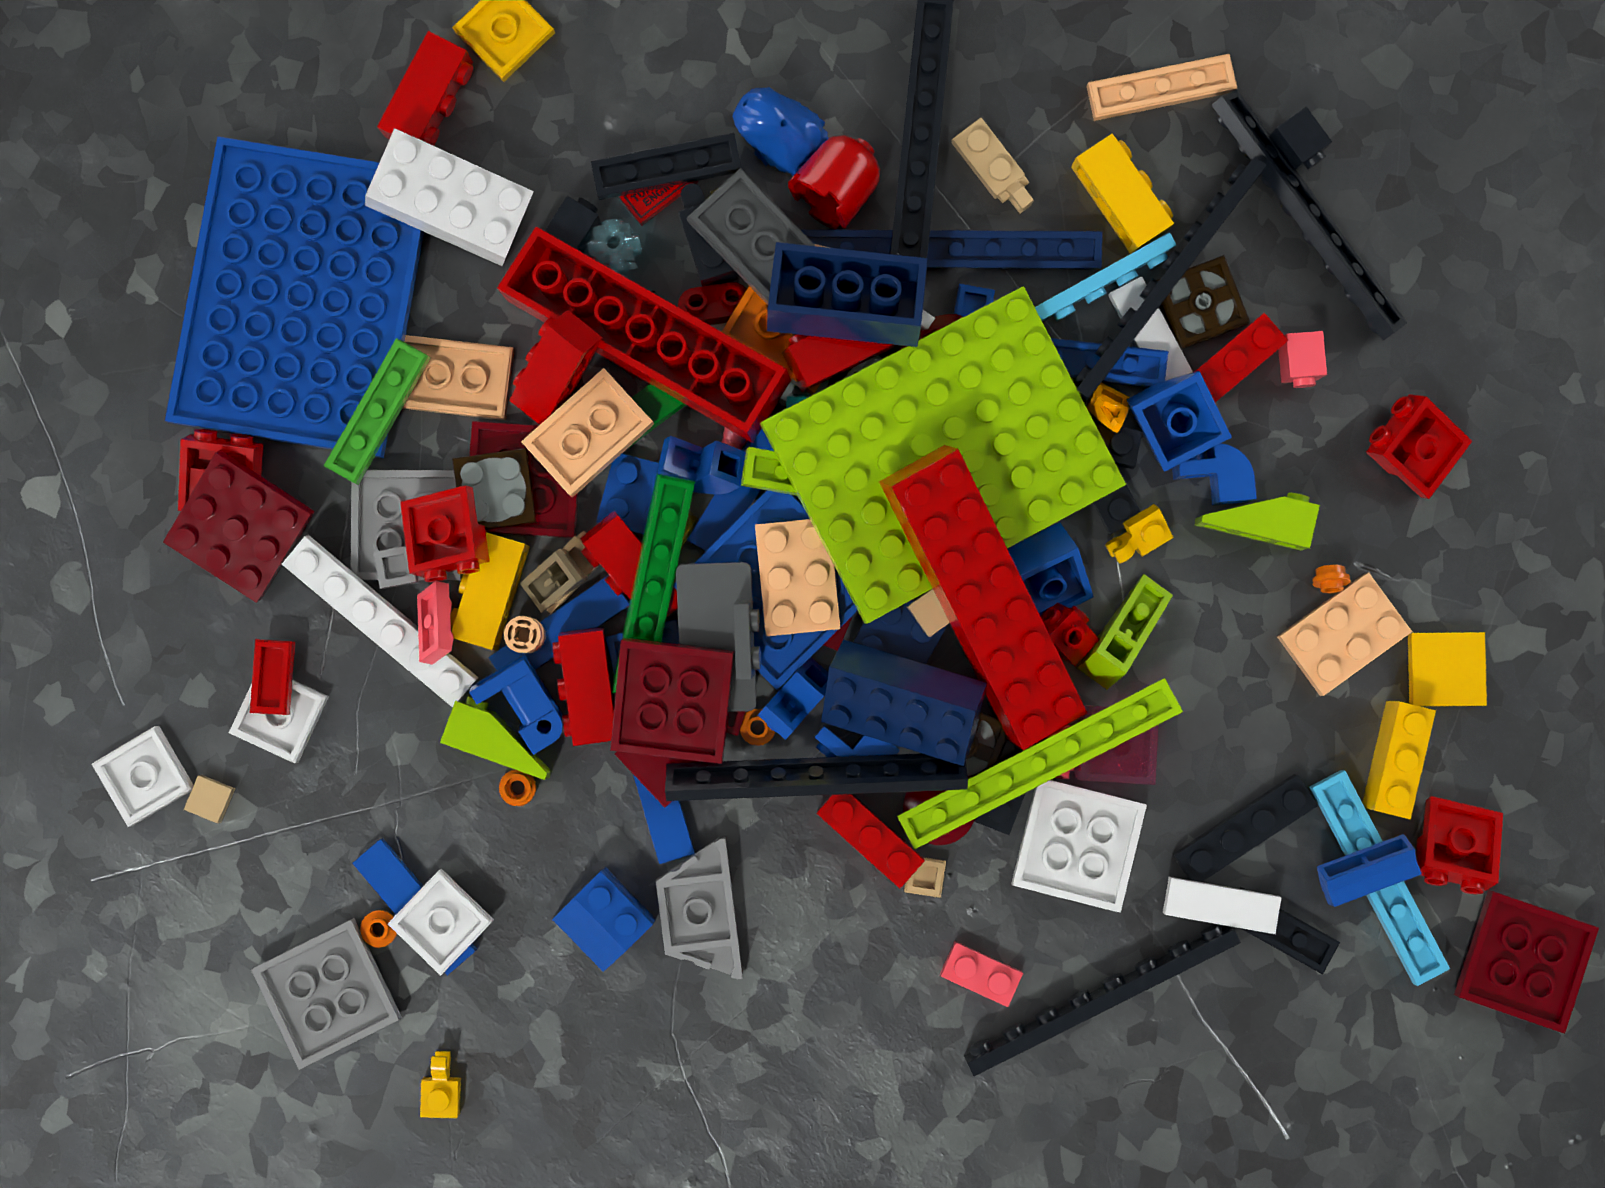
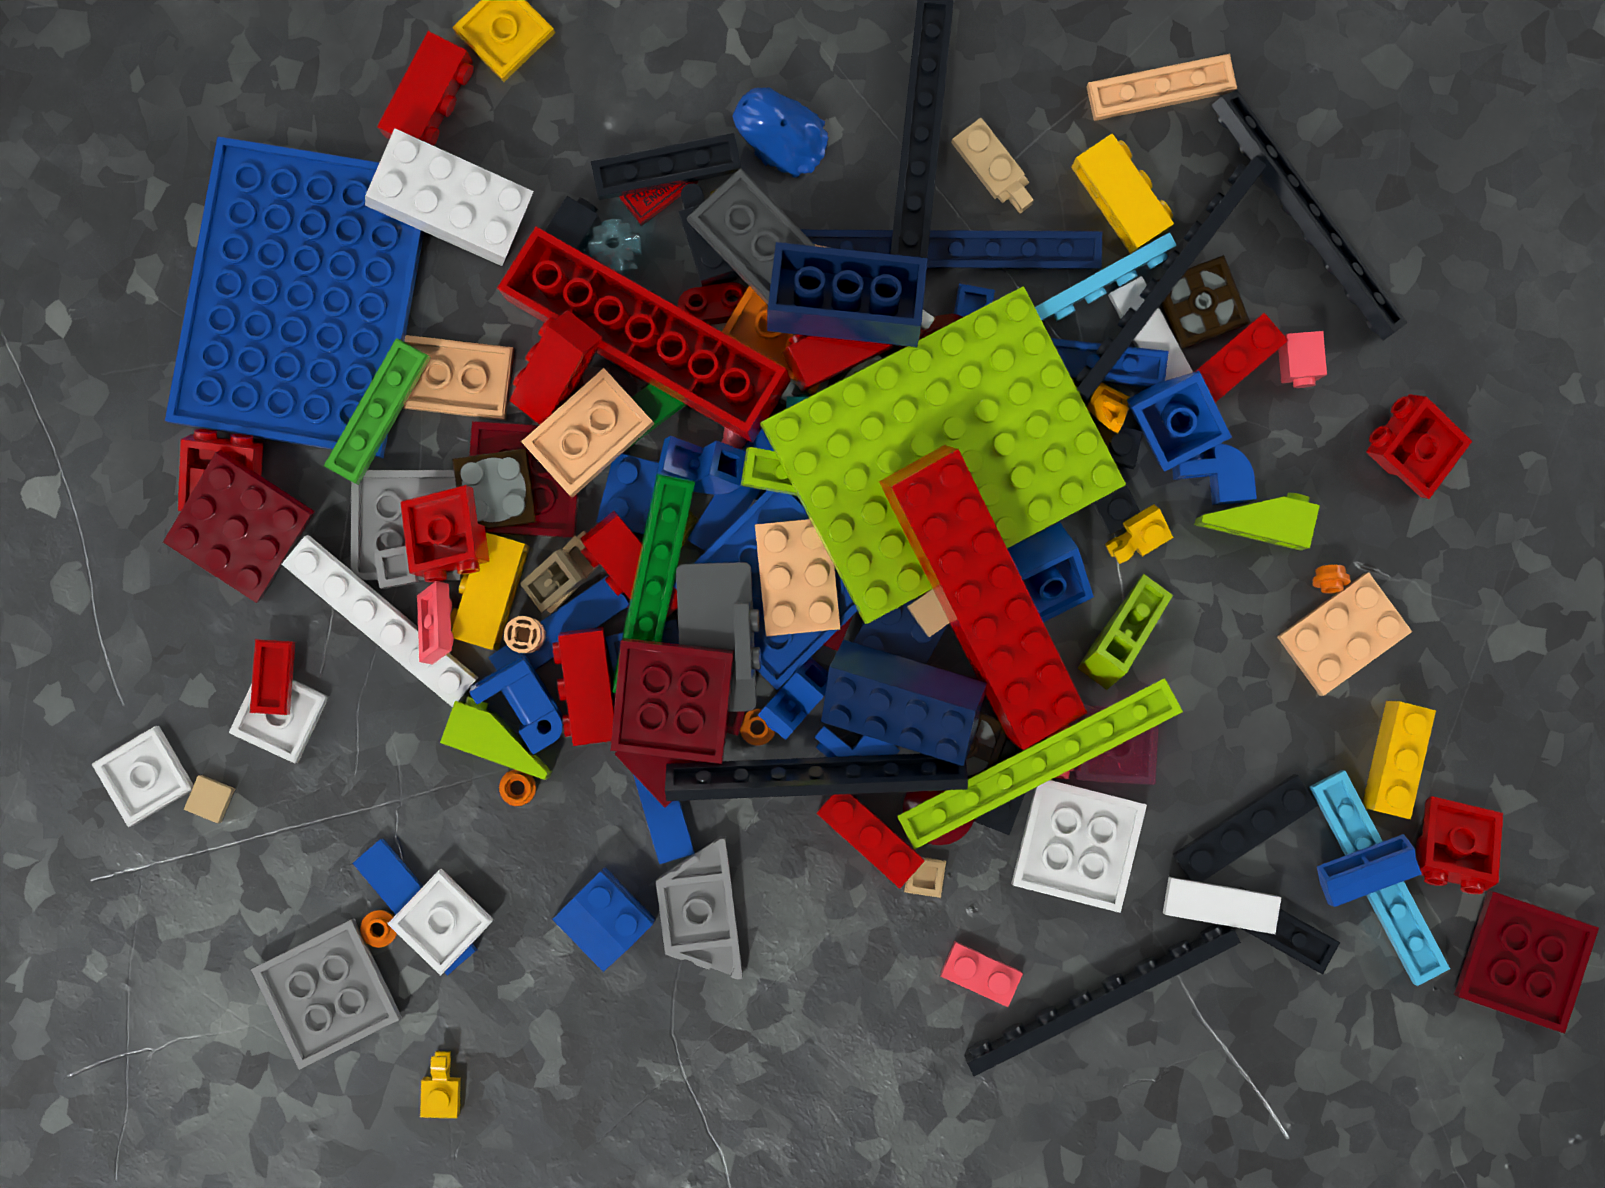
(837, 180): red cylinder -> none
(1069, 632): red brick -> none
(1302, 139): black brick -> none
(1447, 669): yellow tile -> none

